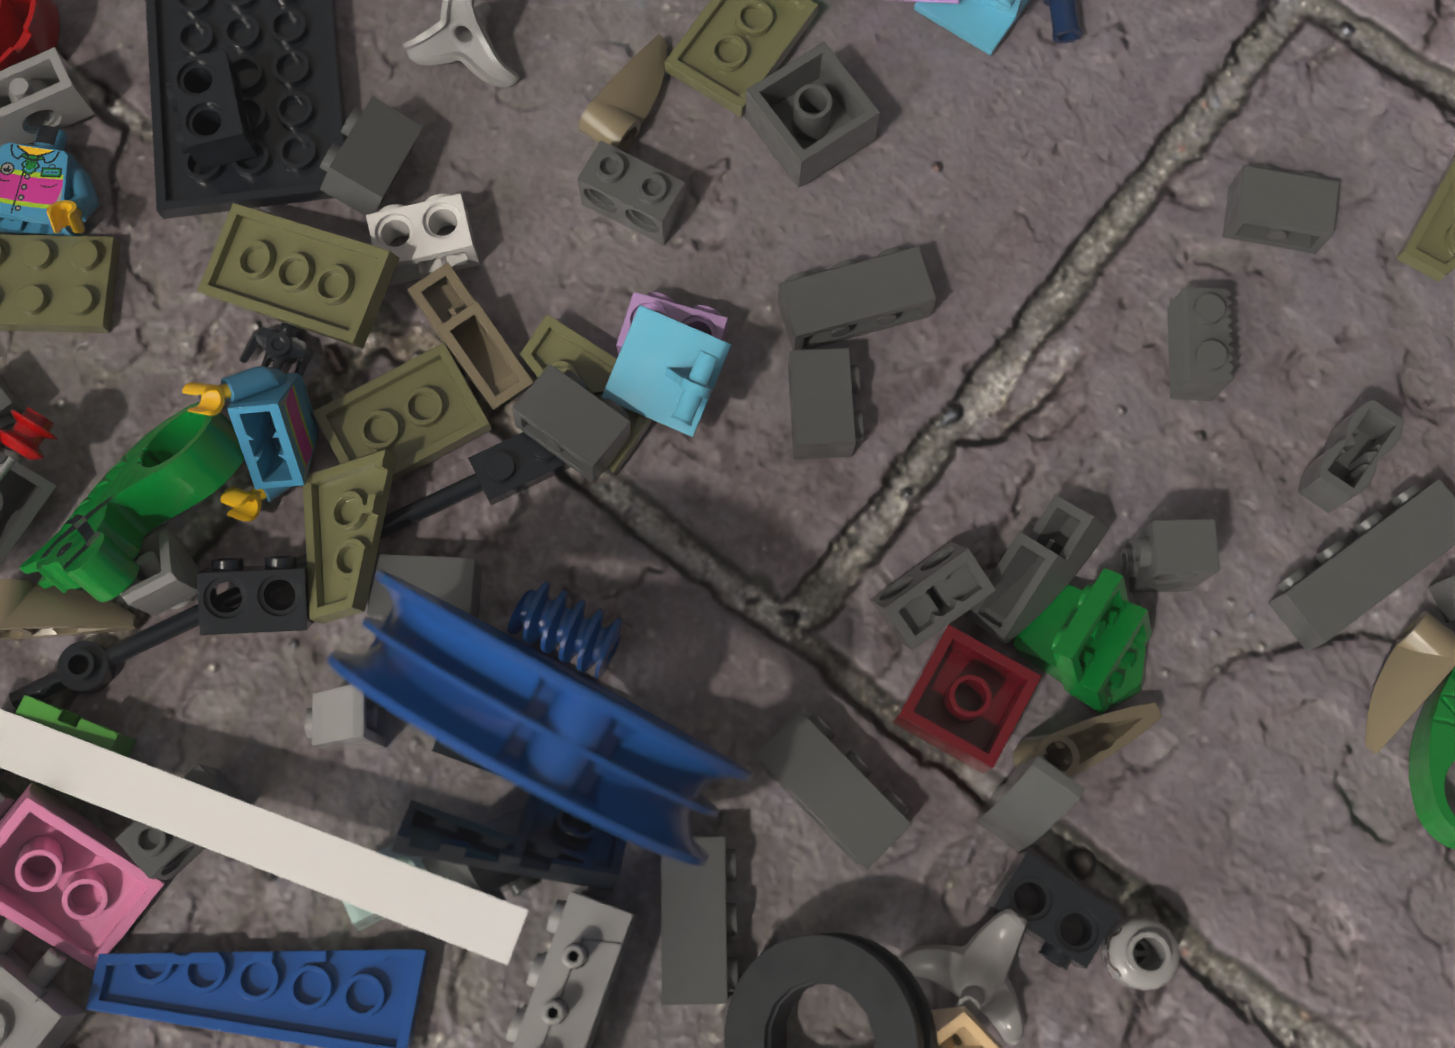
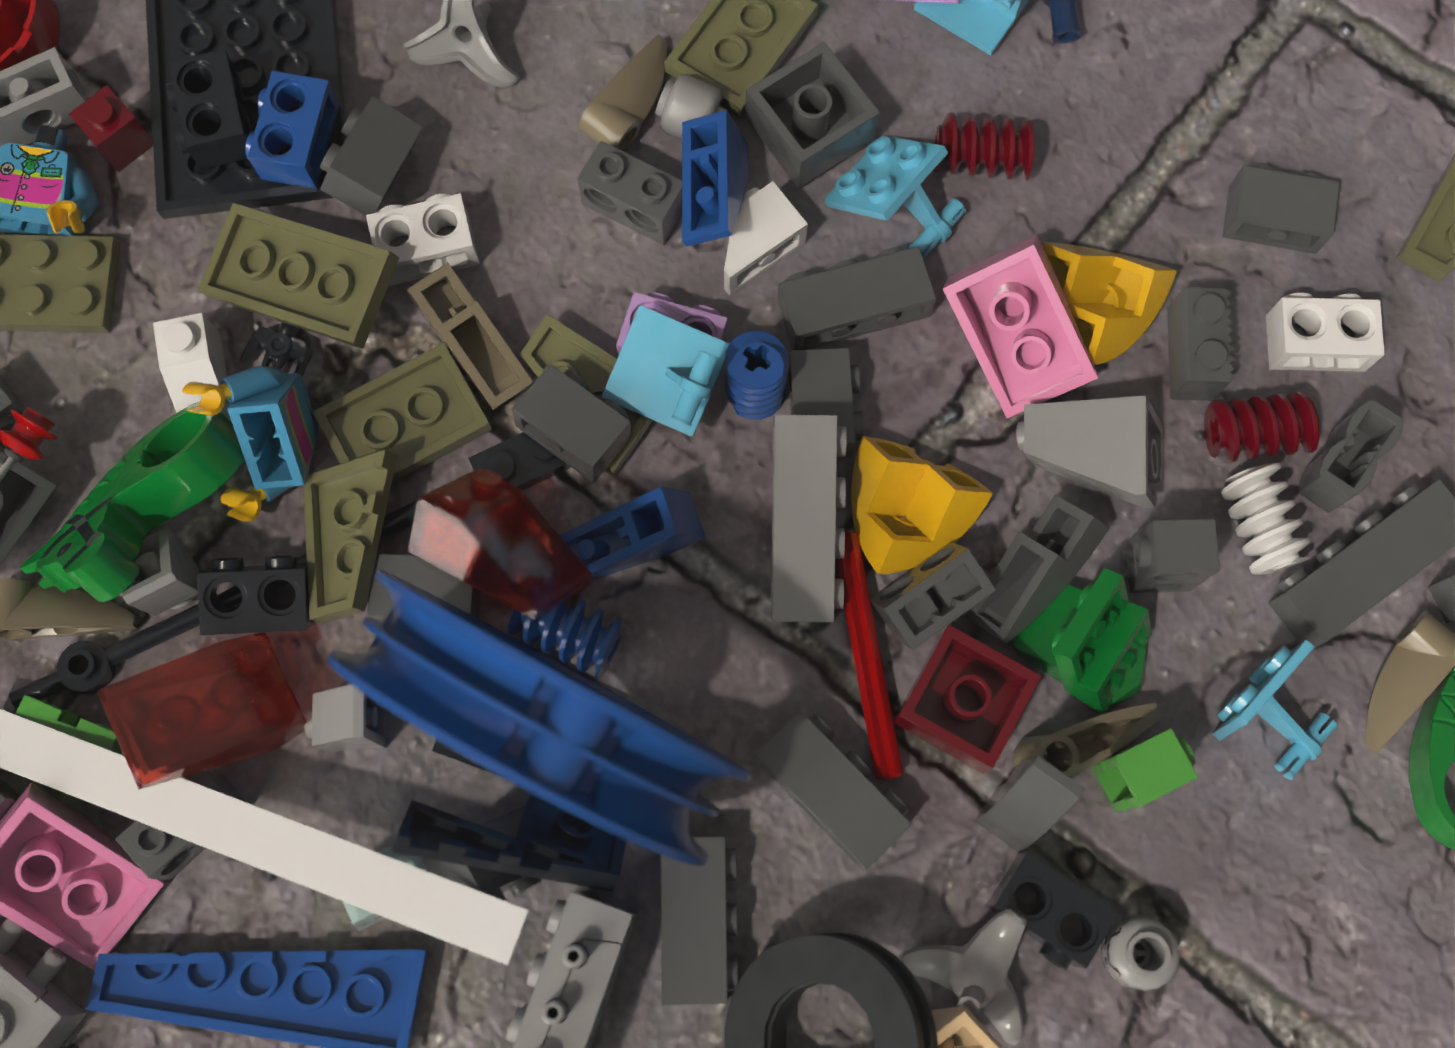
(112, 128): none -> dark red brick
(189, 352): none -> white slope
(203, 710): none -> clear red slope
(303, 130): none -> blue brick
(496, 543): none -> clear red slope
(636, 532): none -> blue slope
(686, 100): none -> light grey head
(712, 177): none -> blue slope
(756, 374): none -> blue piece
(763, 236): none -> white slope
(805, 518): none -> light grey brick
(868, 662): none -> red axle
(892, 177): none -> medium azure plate
(909, 505): none -> yellow brick
(986, 145): none -> dark red piece
(1020, 326): none -> bright pink slope
(1098, 443): none -> light grey slope
(1109, 295): none -> yellow brick
(1146, 770): none -> bright green brick
(1259, 700): none -> medium azure plate
(1261, 422): none -> dark red piece
(1264, 519): none -> white piece
(1326, 343): none -> white brick

